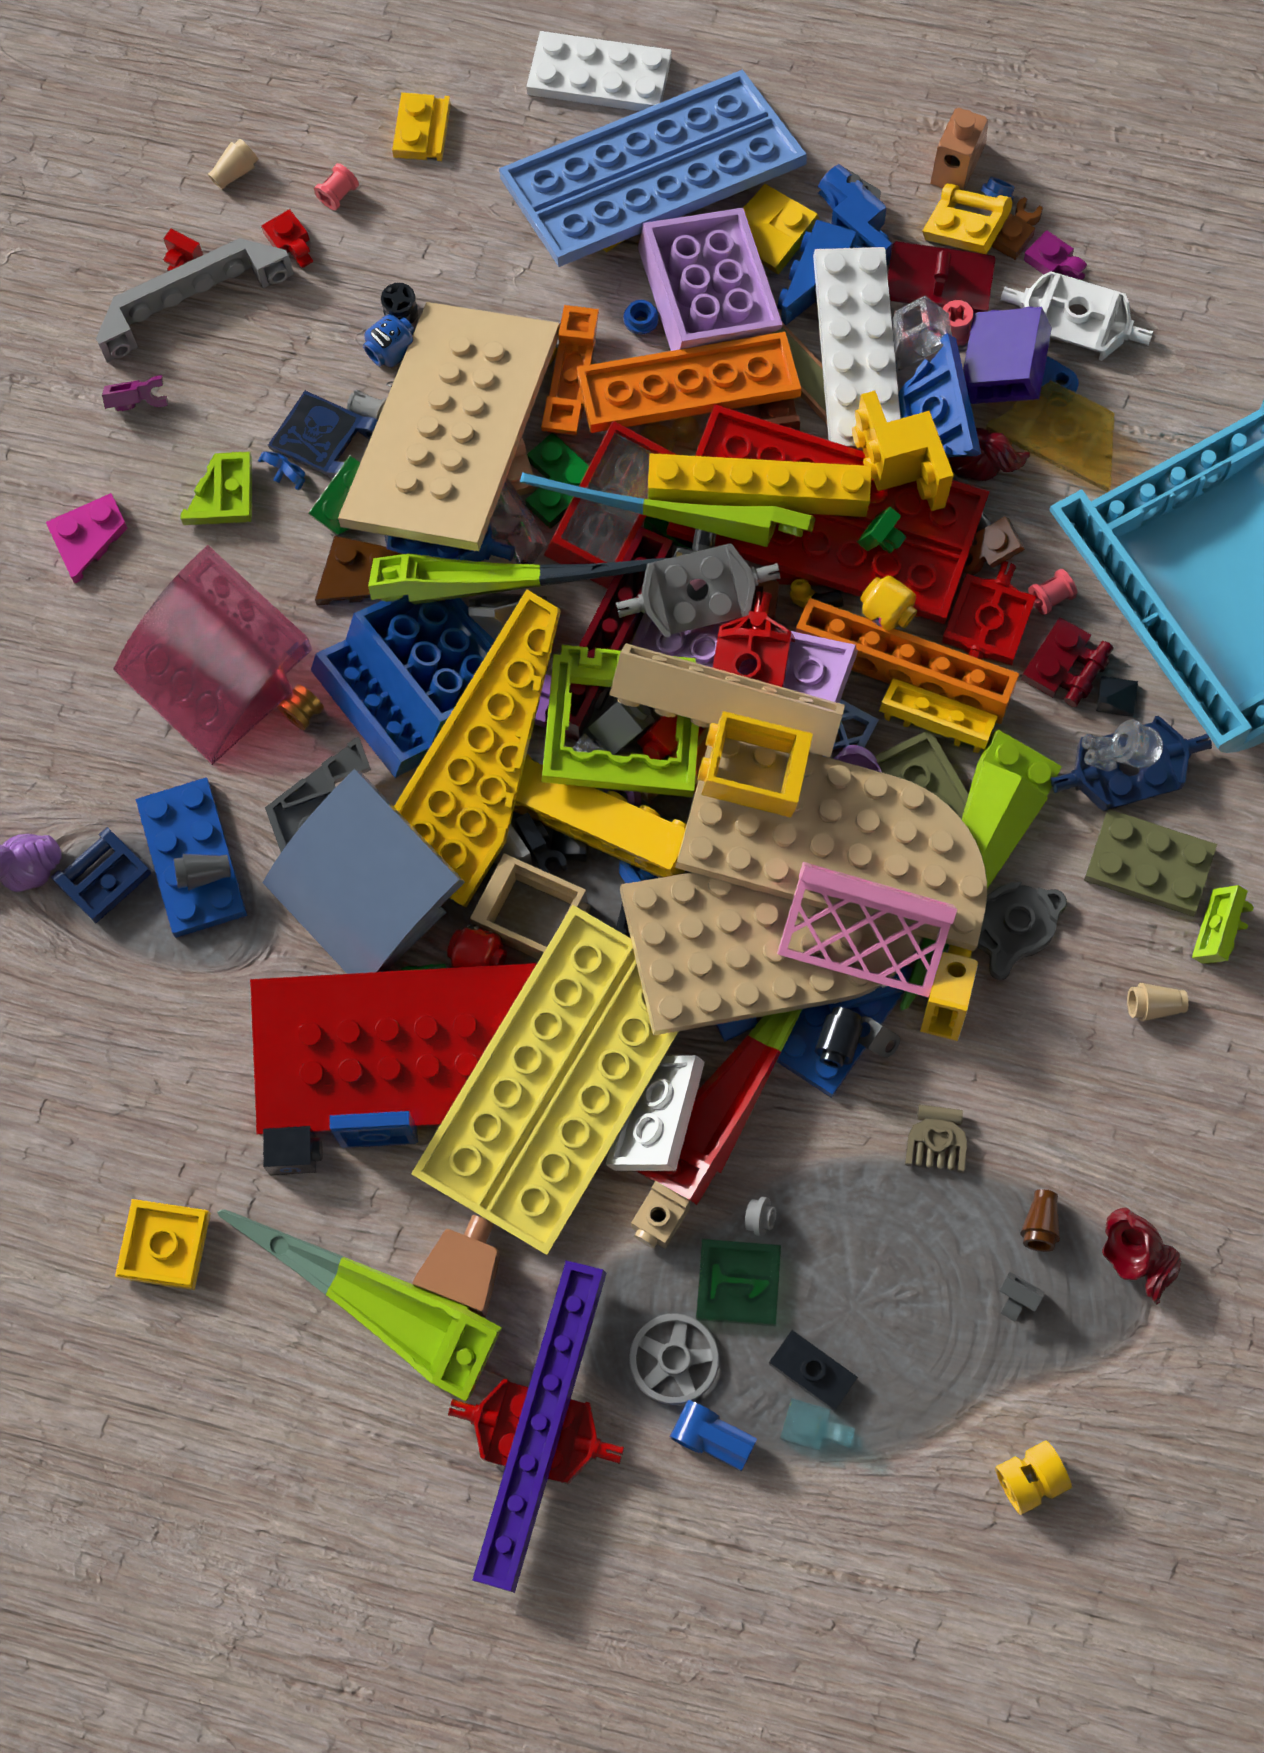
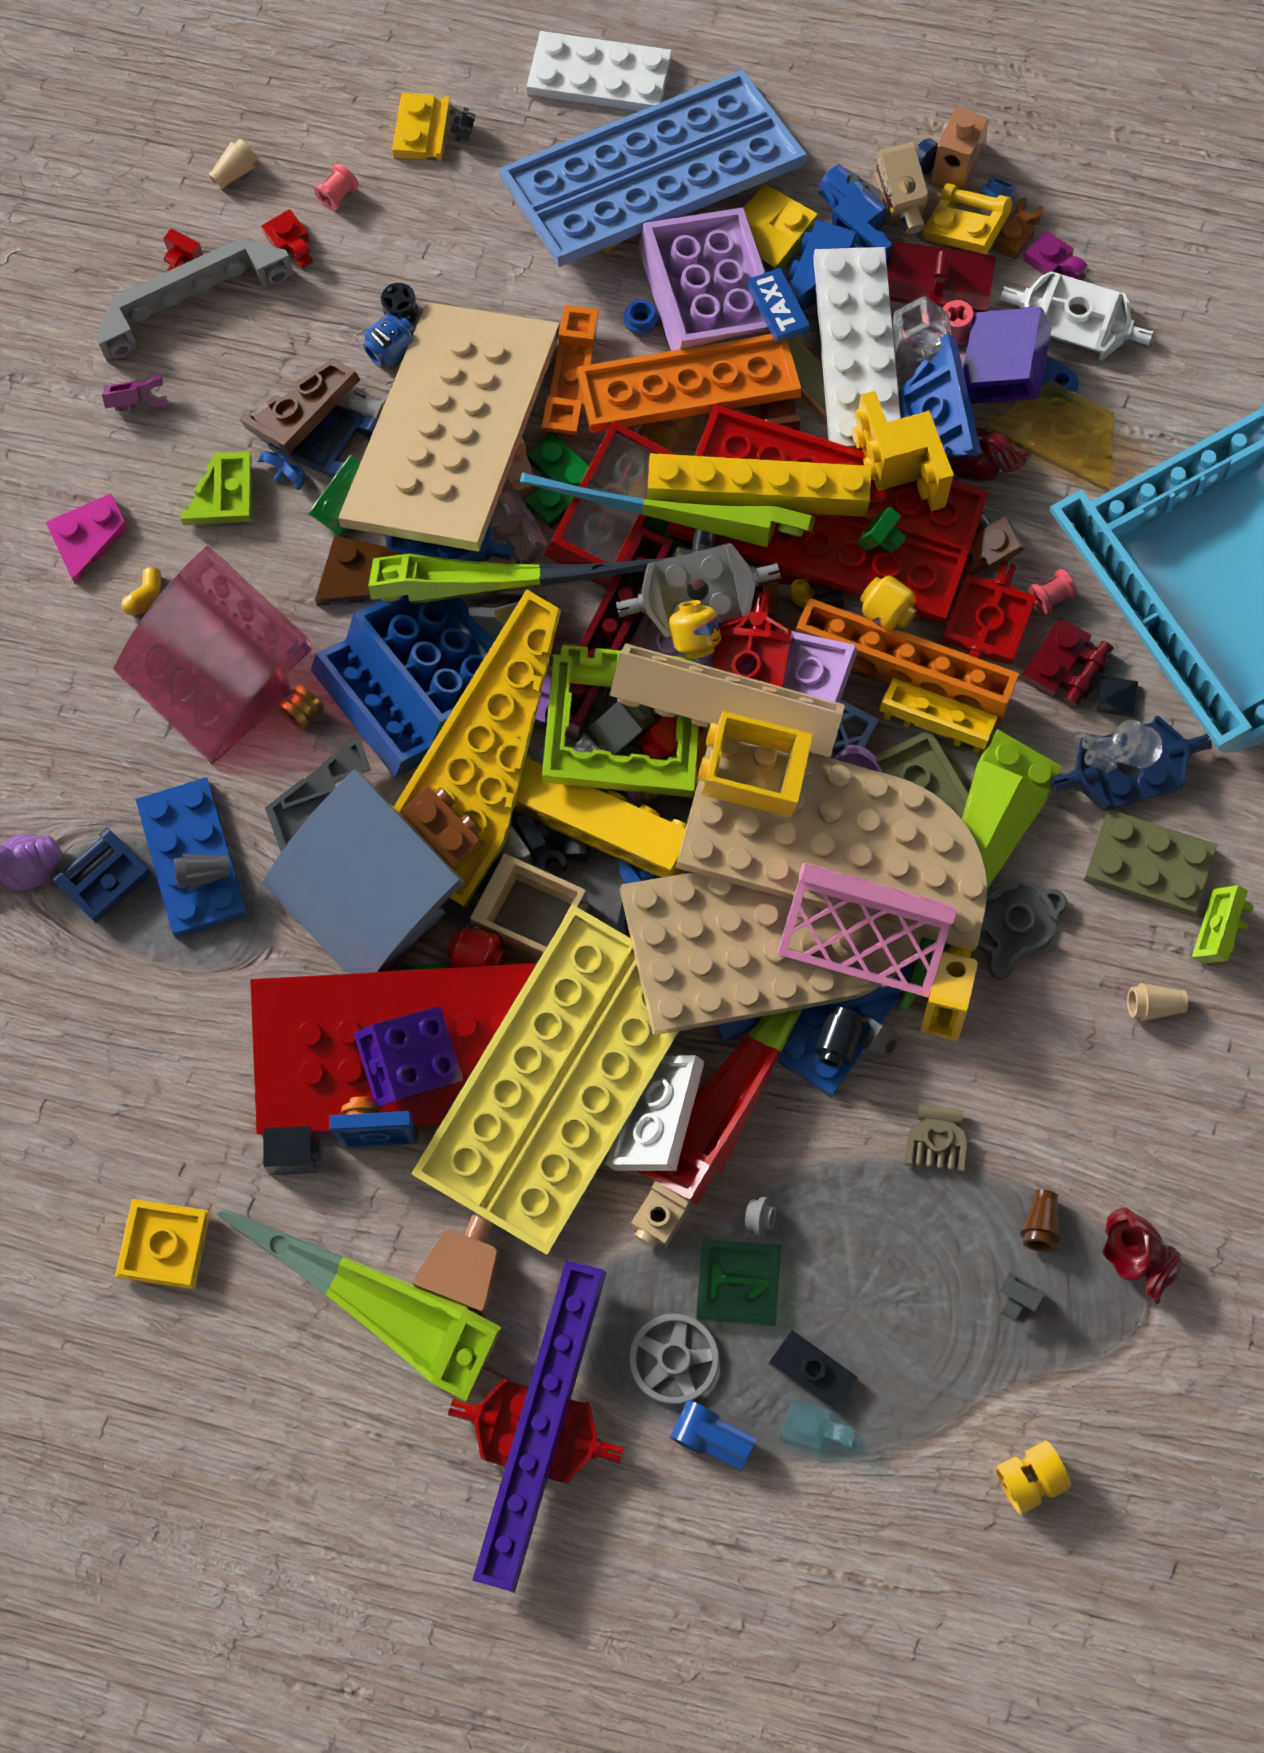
(143, 597): none -> yellow arm
(300, 411): none -> reddish brown wing
(360, 1105): none -> orange plate
(408, 1055): none -> dark purple bracket
(442, 827): none -> dark orange plate
(463, 124): none -> black plate
(695, 629): none -> yellow head
(778, 305): none -> blue tile
(902, 186): none -> tan torso
(926, 154): none -> dark blue tile

